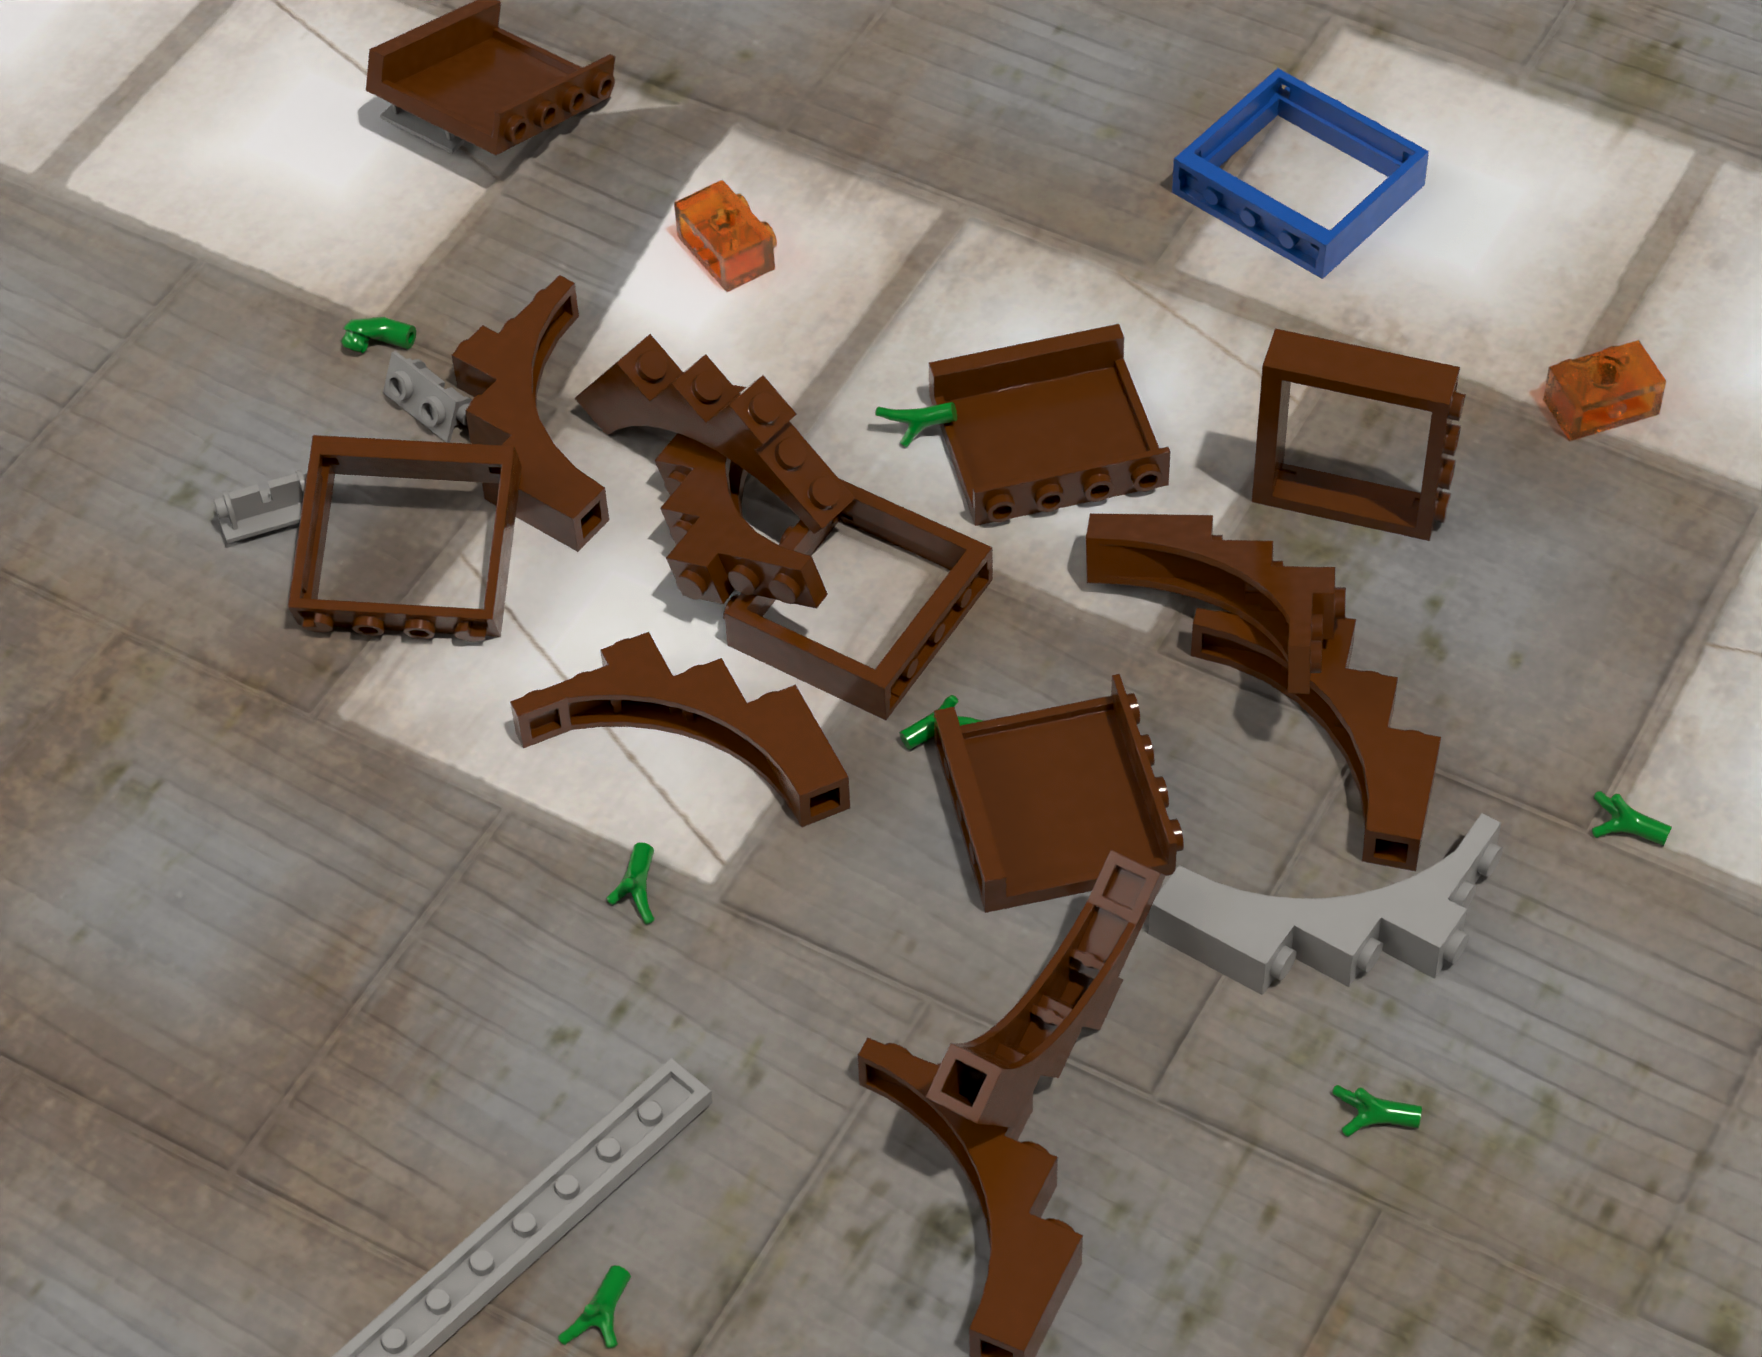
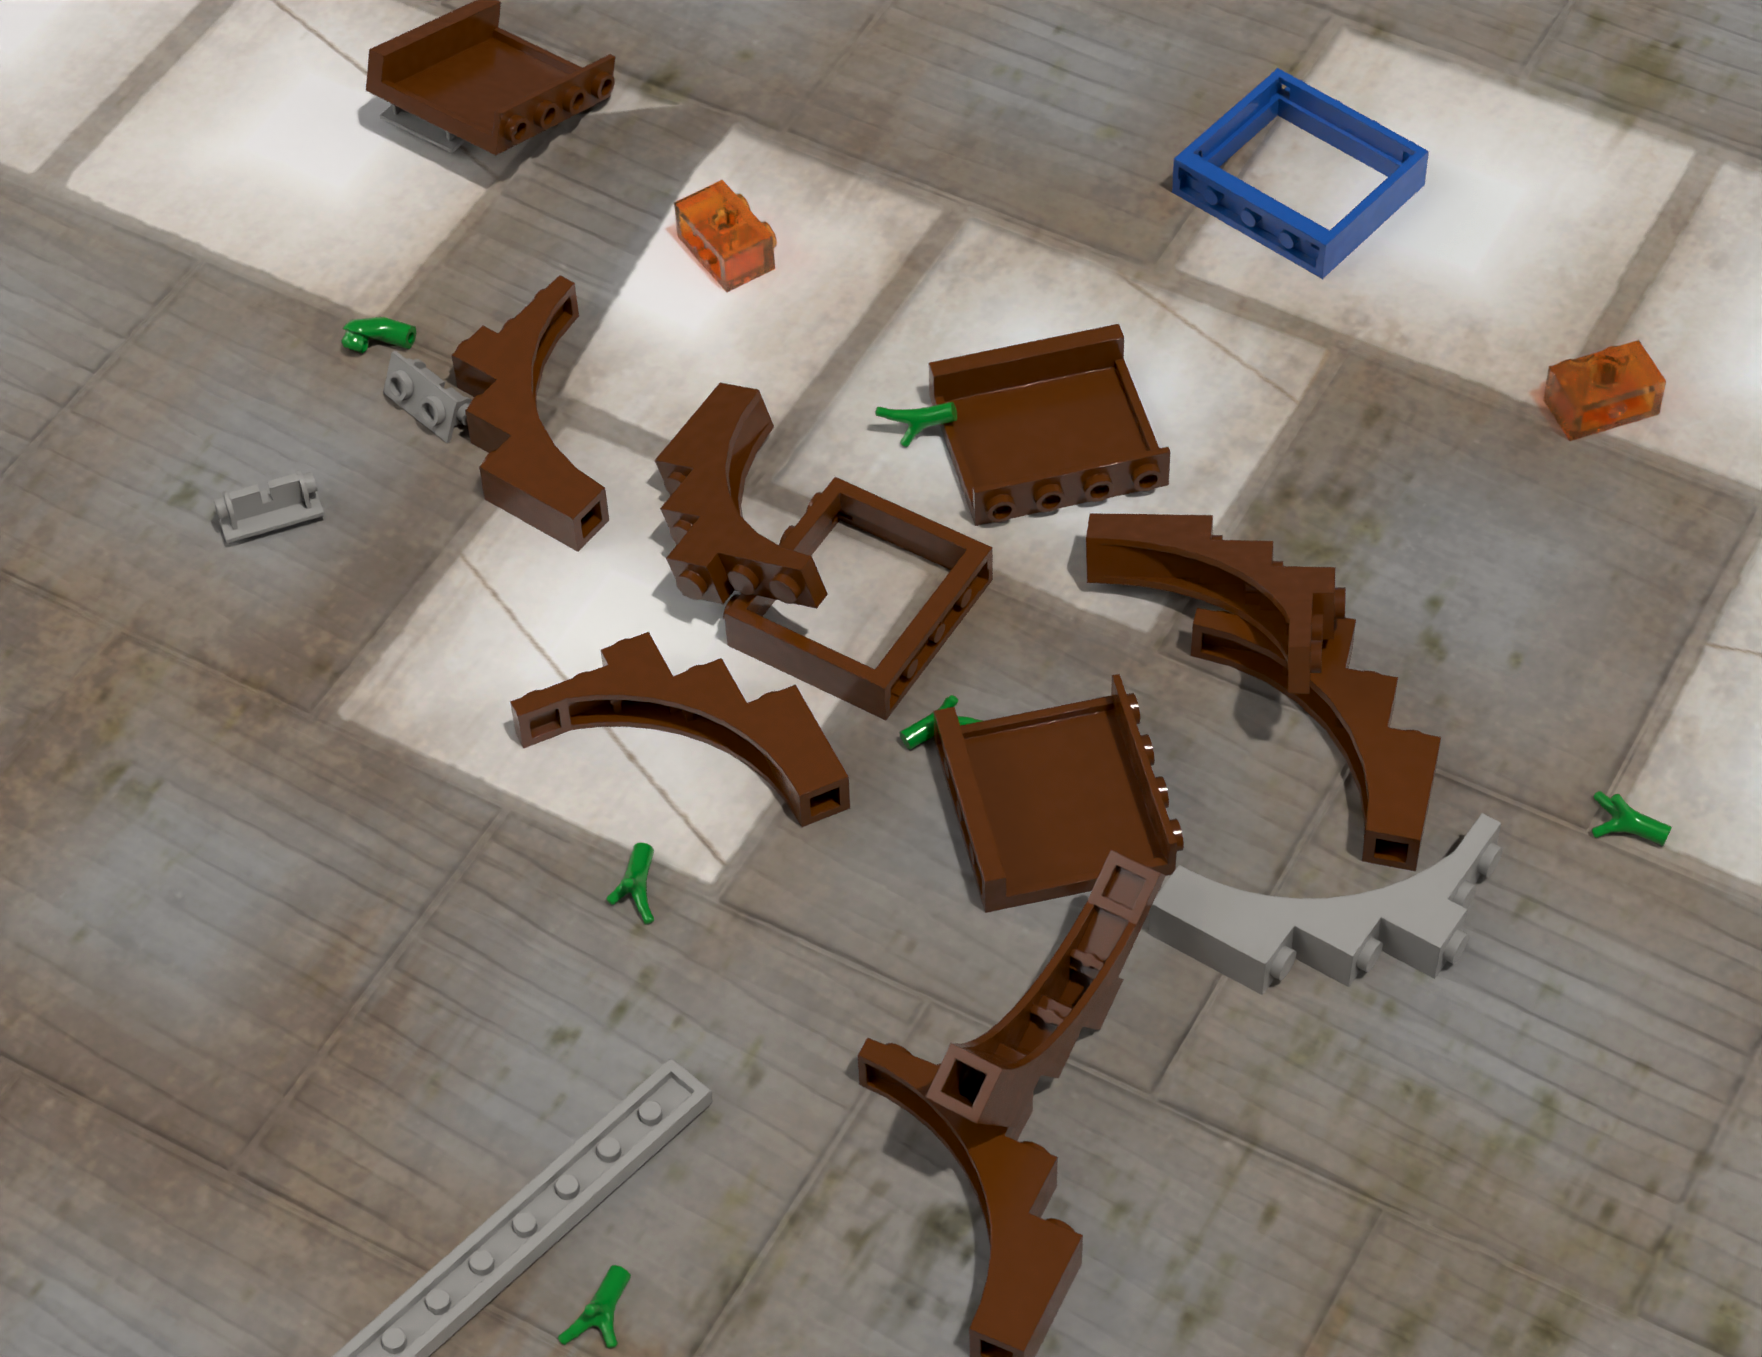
(402, 460): reddish brown window -> none
(704, 405): reddish brown arch -> none
(1367, 375): reddish brown window -> none
(1376, 1110): green bar -> none

